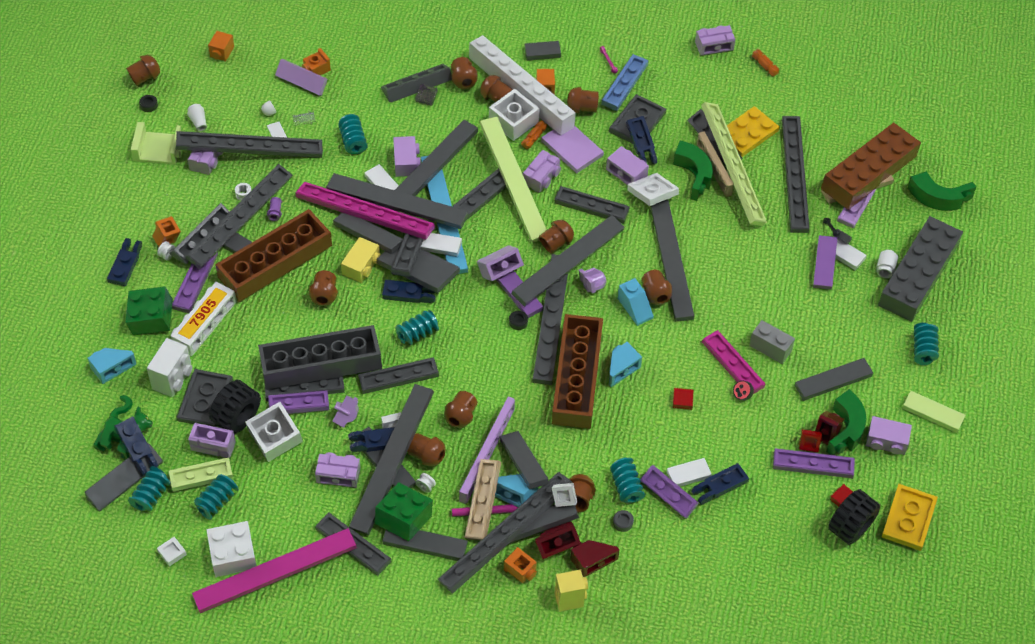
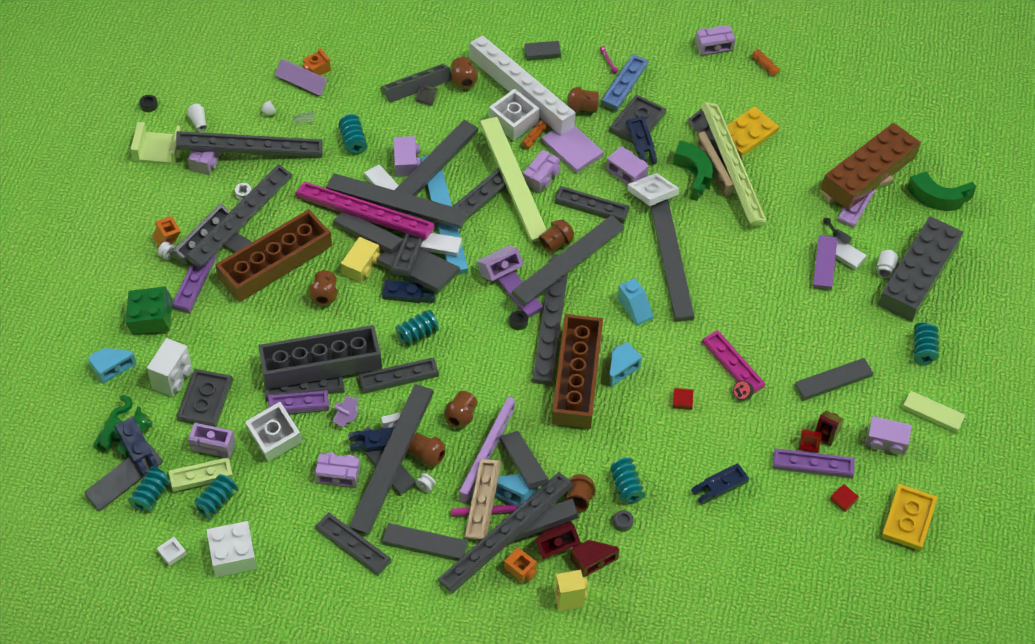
(124, 263): dark blue hinge -> none
(144, 69): dark orange piece -> none
(204, 317): white brick -> none
(221, 46): orange brick -> none
(234, 406): black tyre -> none
(274, 212): medium lavender pin -> none
(274, 570): dark pink tile -> none
(276, 130): white sticker -> none
(403, 511): green brick -> none
(493, 88): dark orange piece -> none
(546, 78): orange brick -> none
(564, 494): white plate -> none
(592, 279): lavender piece -> none
(656, 287): dark orange piece -> none
(669, 491): medium lavender tile -> none
(689, 472): white tile -> none
(772, 342): light grey brick -> none
(795, 174): dark grey tile -> none
(853, 412): green arch -> none
(854, 516): black tyre -> none

